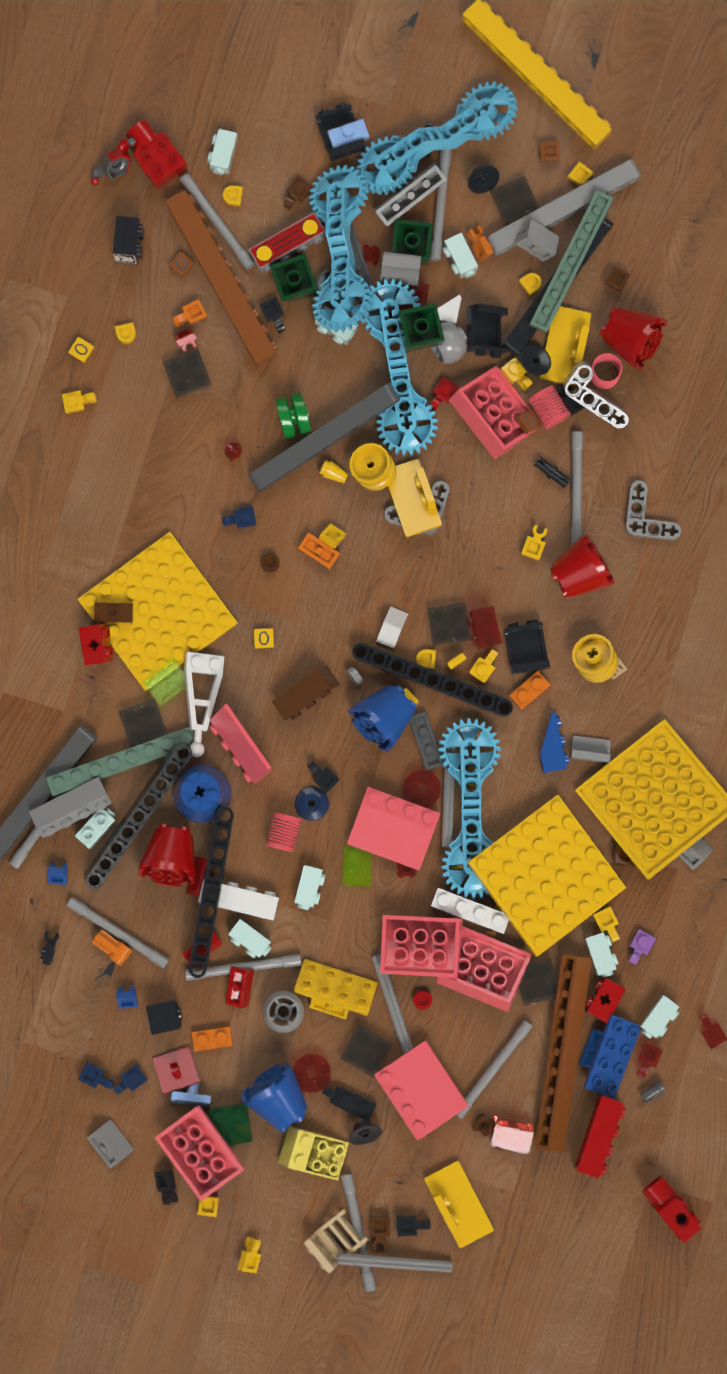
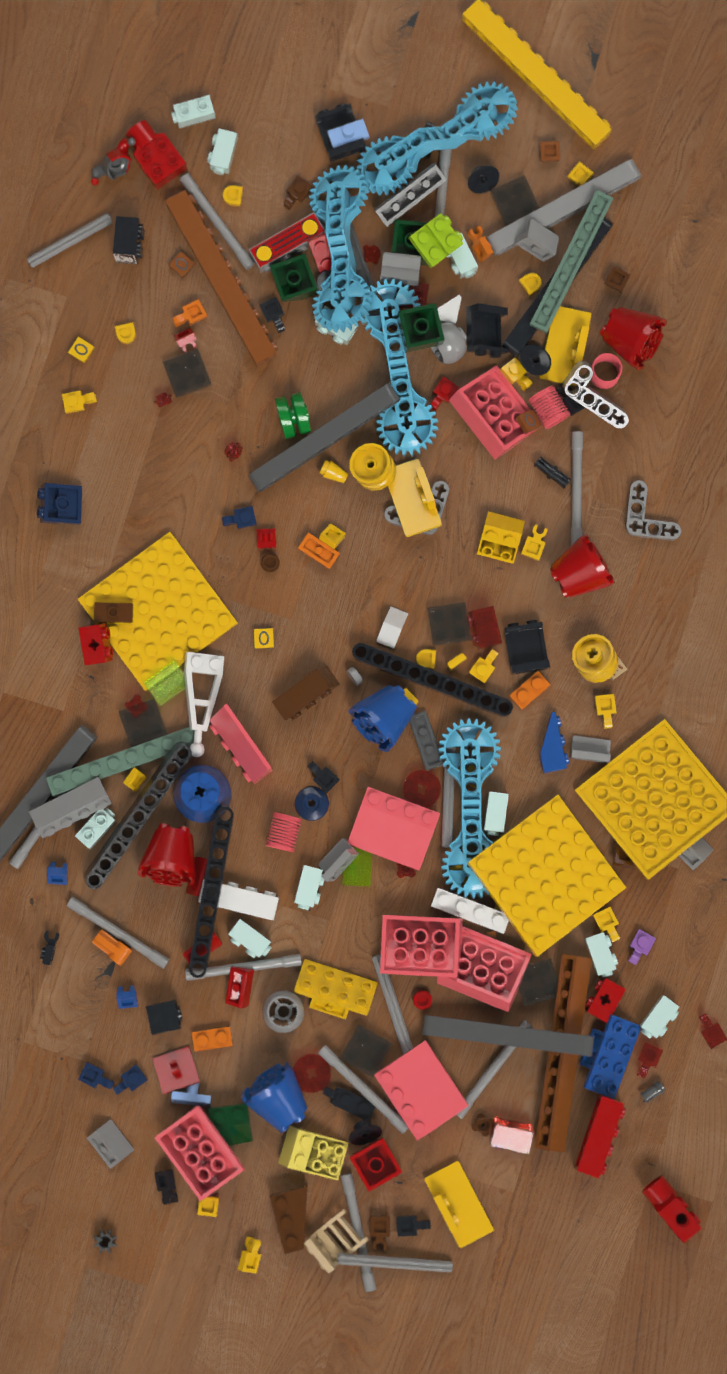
(60, 504): none -> dark blue plate
(69, 240): none -> light grey axle
(100, 1238): none -> dark grey gear
(135, 779): none -> yellow tile
(141, 706): none -> clear red plate
(163, 399): none -> clear red plate
(193, 111): none -> light aqua brick
(266, 538): none -> red tile
(290, 1216): none -> reddish brown wedge
(321, 252): none -> red plate
(332, 1059): none -> light grey piece
(337, 860): none -> light grey panel
(375, 1164): none -> red brick
(436, 240): none -> lime plate
(495, 813): none -> light aqua brick
(501, 537): none -> yellow slope
(508, 1035): none -> dark grey beam
(606, 706): none -> yellow plate

